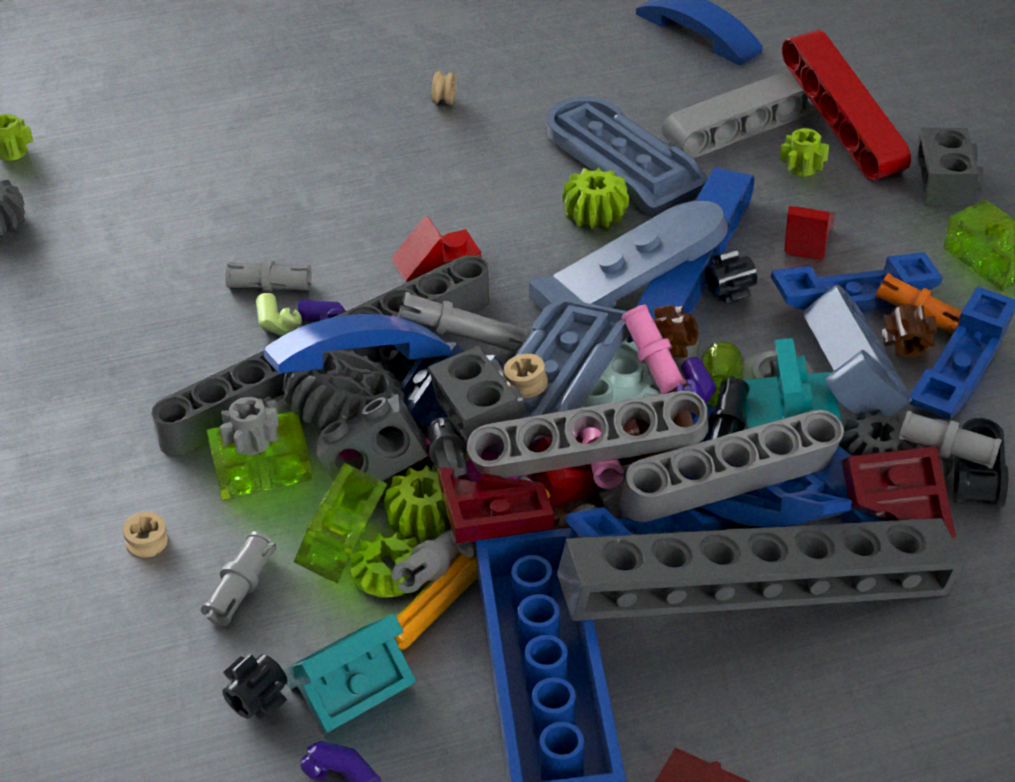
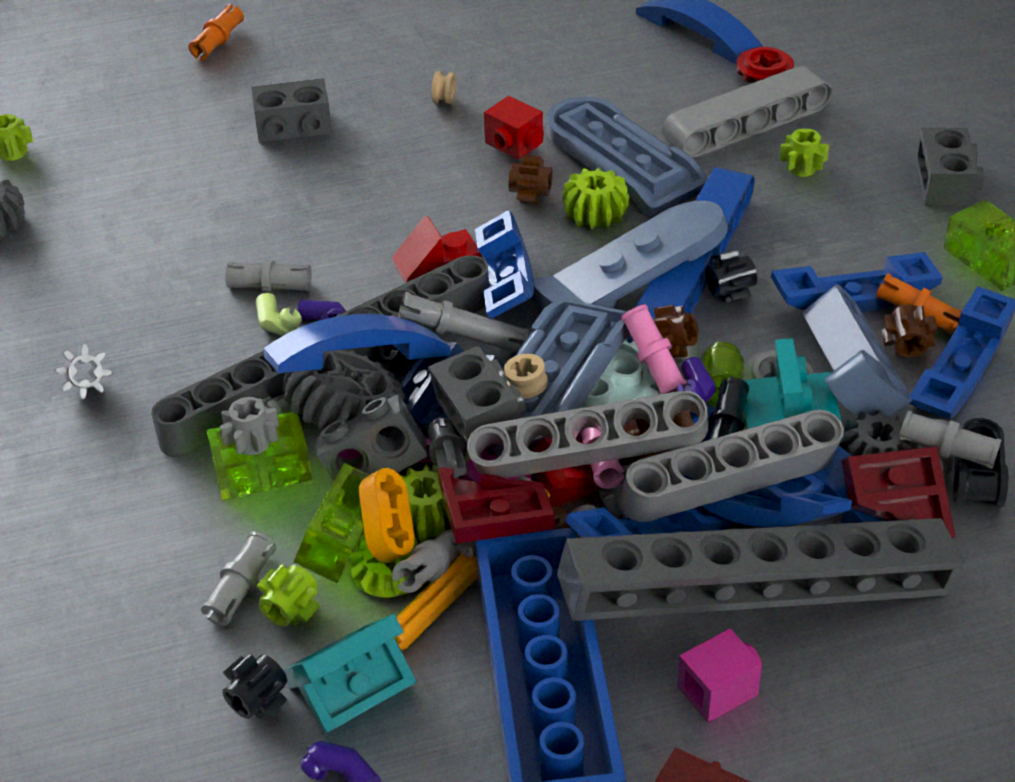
(70, 370): none -> light grey gear
(134, 529): tan bush -> none
(216, 32): none -> orange pin
(288, 595): none -> lime gear
(291, 110): none -> dark grey brick
(386, 515): none -> light orange beam
(508, 264): none -> blue slope
(513, 127): none -> red brick
(530, 179): none -> reddish brown gear
(719, 674): none -> dark pink brick
(772, 61): none -> red gear
(808, 232): red slope -> none
(846, 105): red beam -> none

